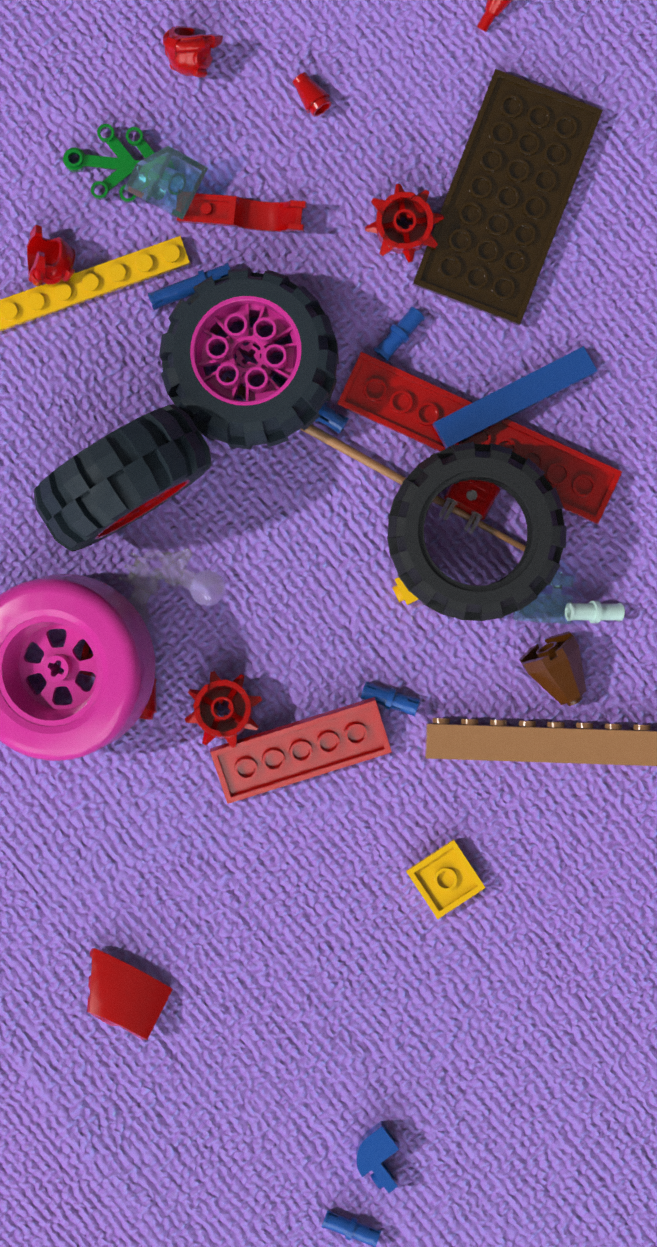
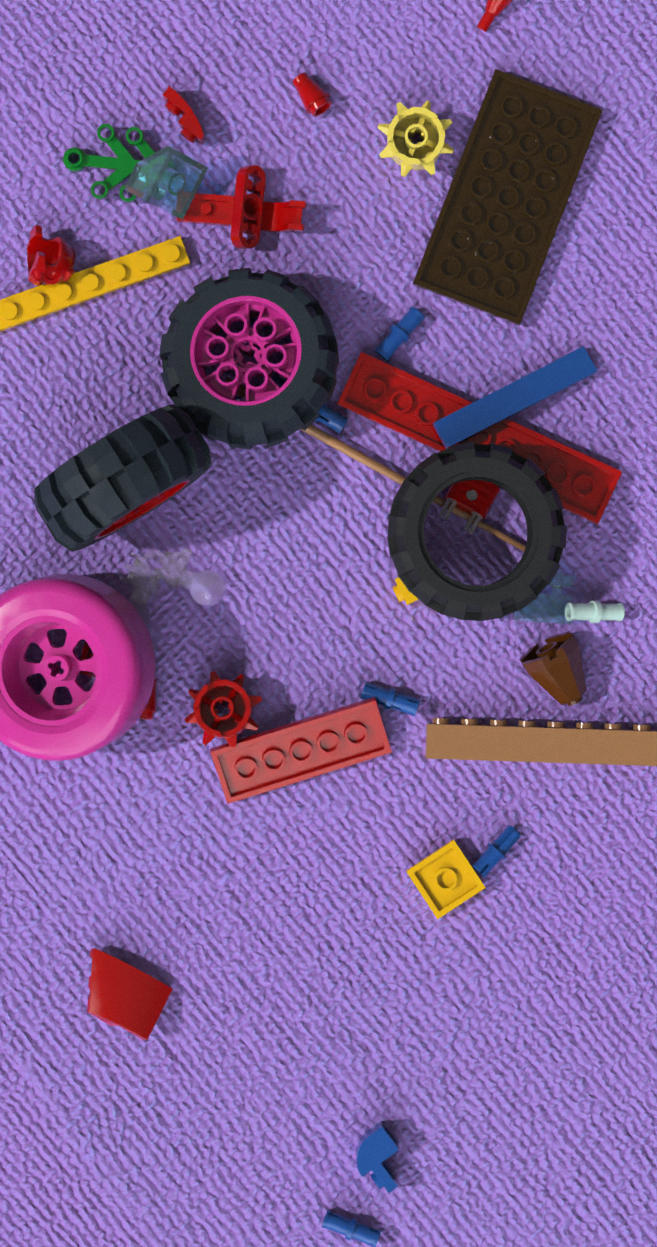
(185, 287): blue pin -> none
(188, 122): none -> red slope
(189, 52): red helmet -> none
(239, 215): none -> red beam
(407, 124): none -> light yellow brick
(415, 210): red brick -> none
(496, 851): none -> blue axle

